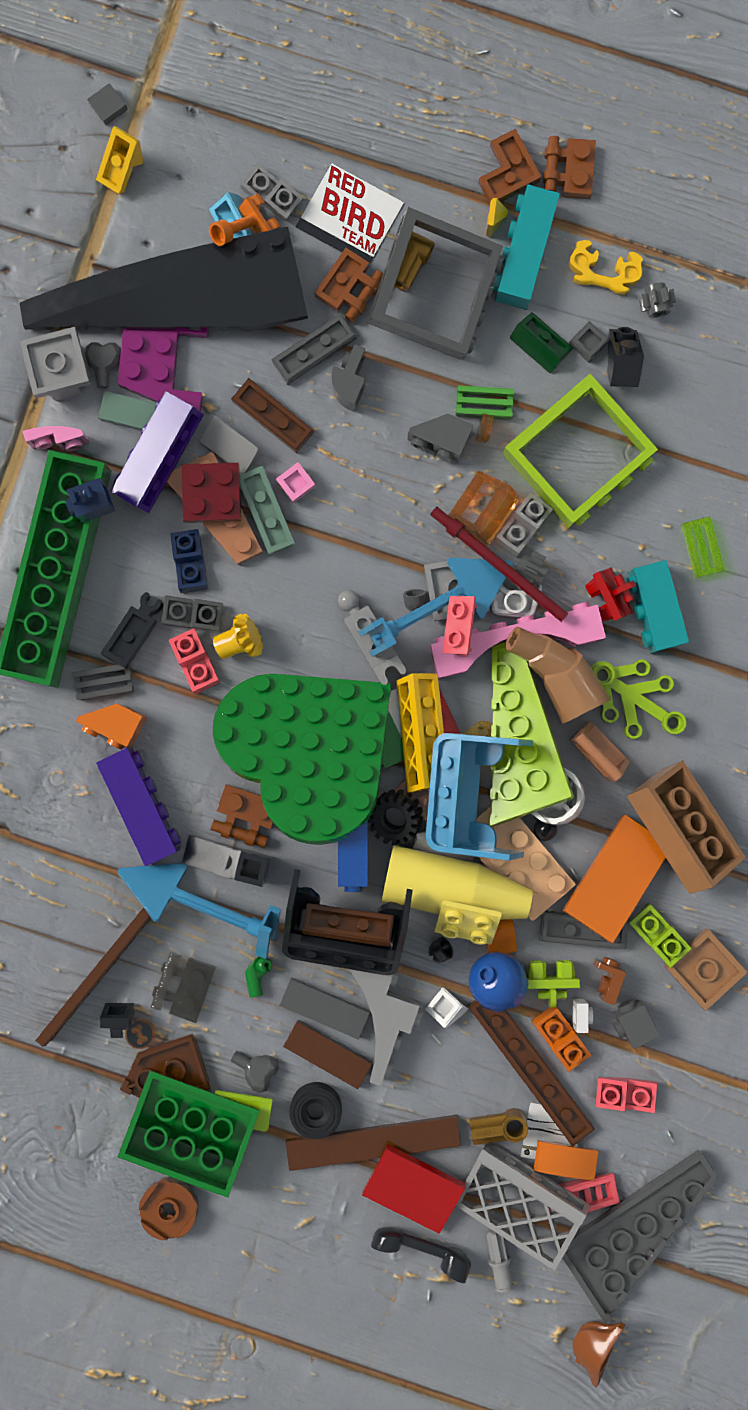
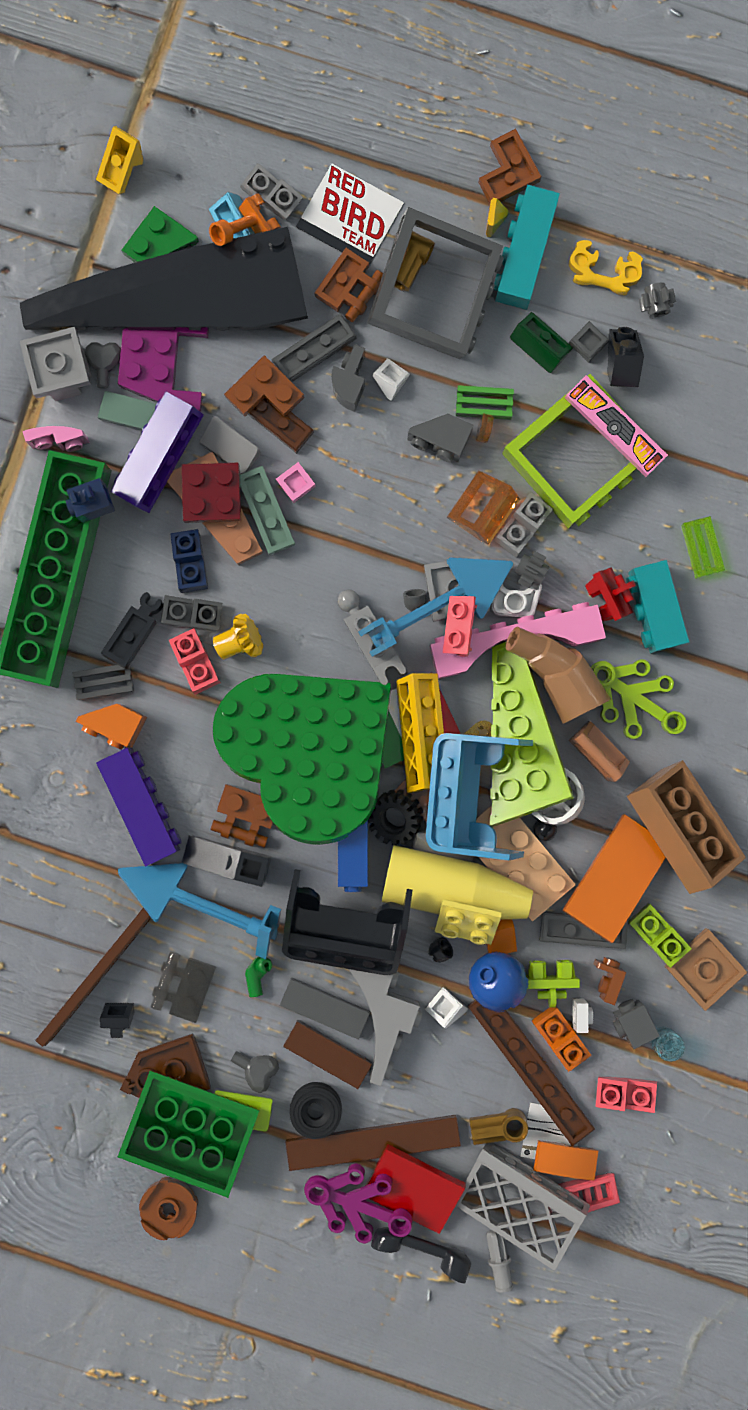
(107, 104): dark grey tile -> none
(140, 1033): tile -> none
(157, 236): none -> green wing
(262, 382): none -> dark orange plate
(348, 924): reddish brown tile -> none
(354, 1203): none -> magenta plant
(390, 378): none -> white slope
(457, 530): dark red bar -> none
(579, 167): dark orange plate -> none
(594, 1345): dark orange hat -> none
(616, 426): none -> tile
(629, 1237): dark grey wing -> none
(663, 1043): none -> clear light blue wheel

